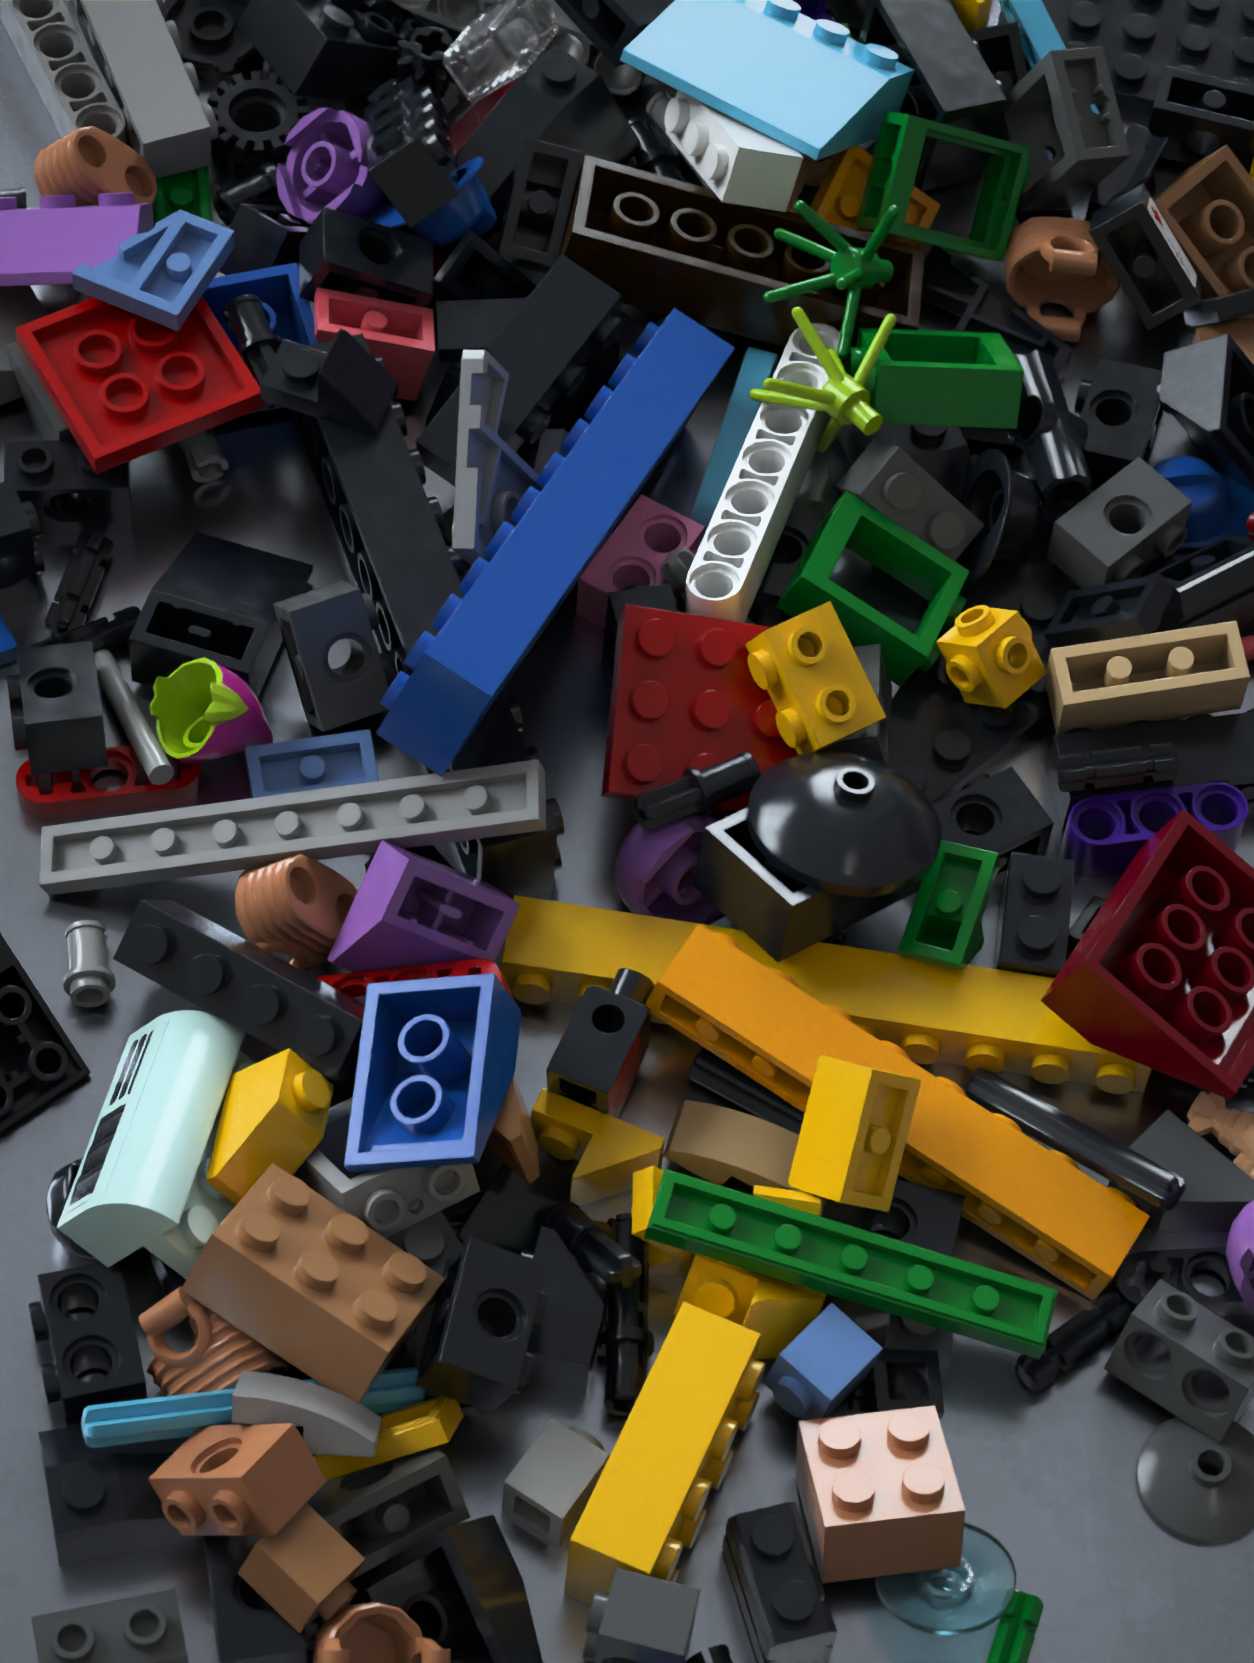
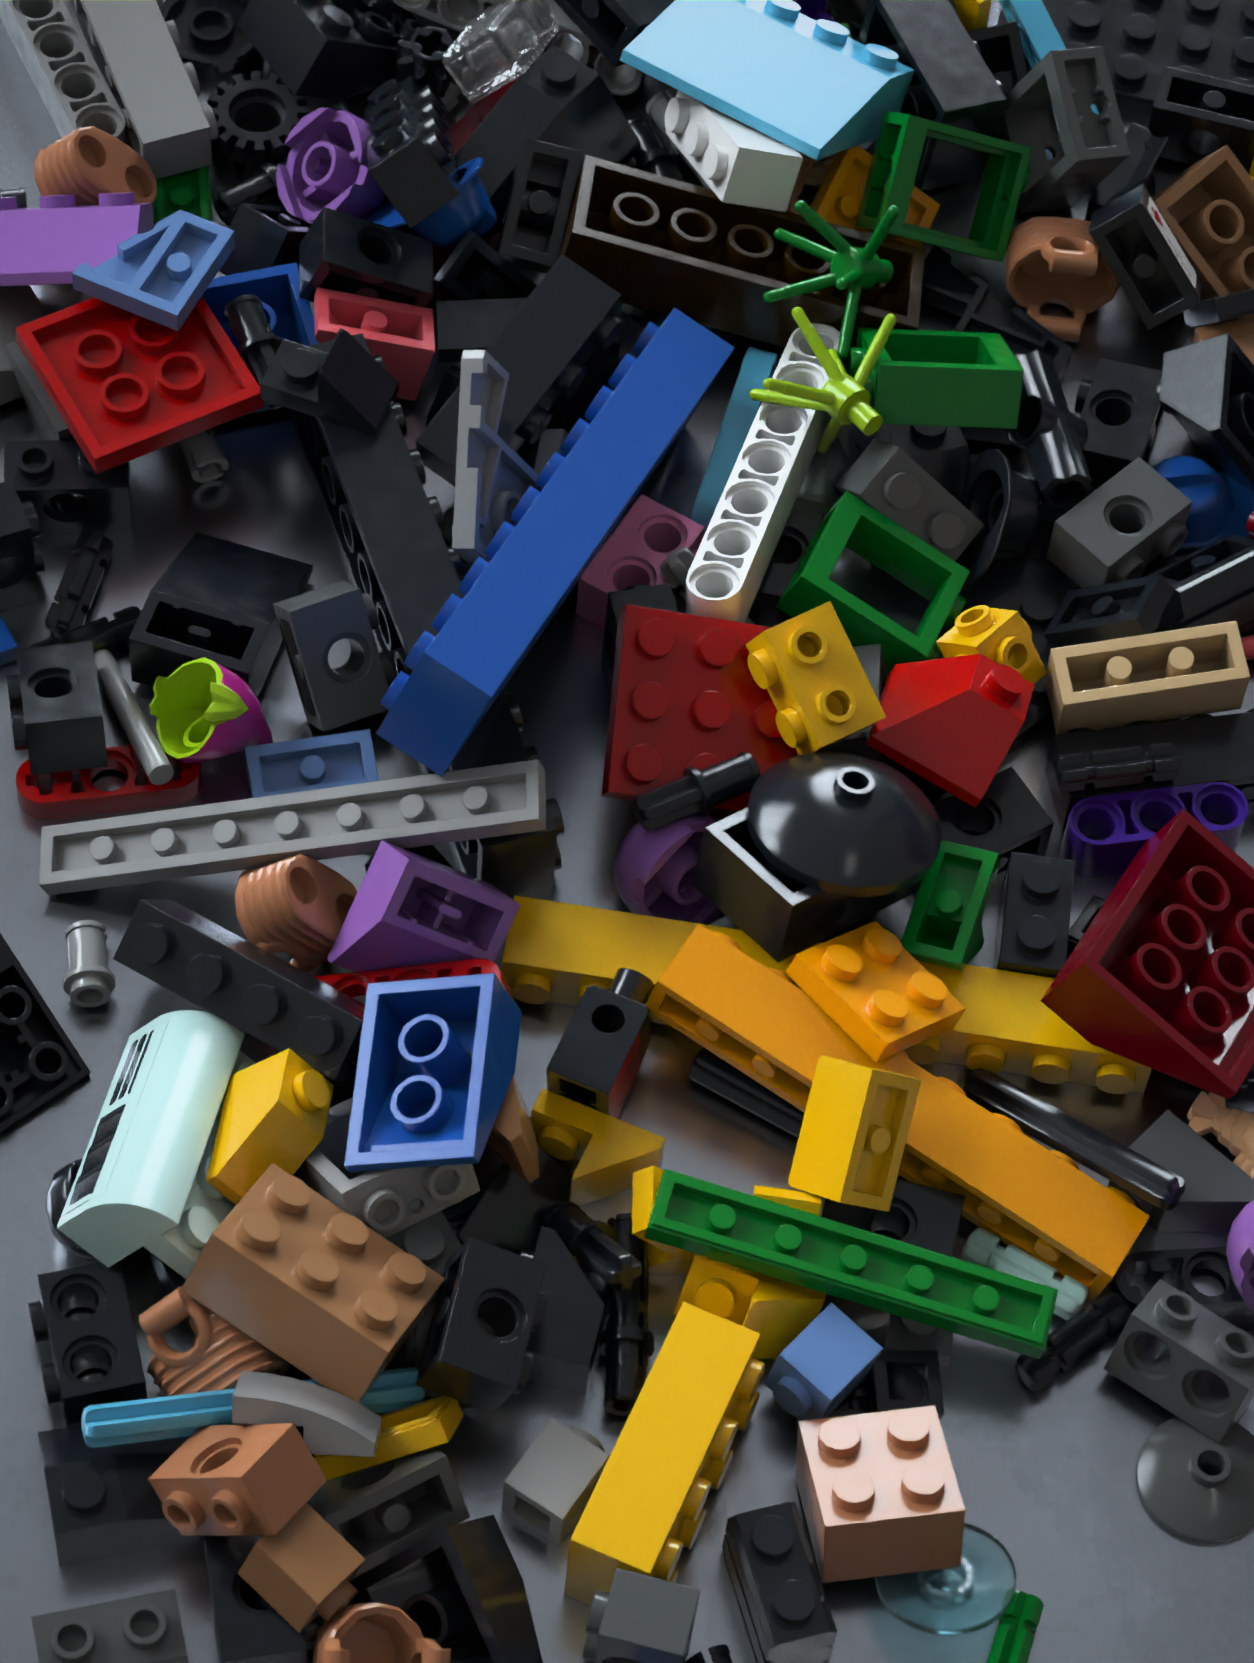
(729, 1143): tan slope -> none
(875, 990): none -> light orange plate
(952, 720): none -> red slope
(984, 1250): none -> light aqua axle

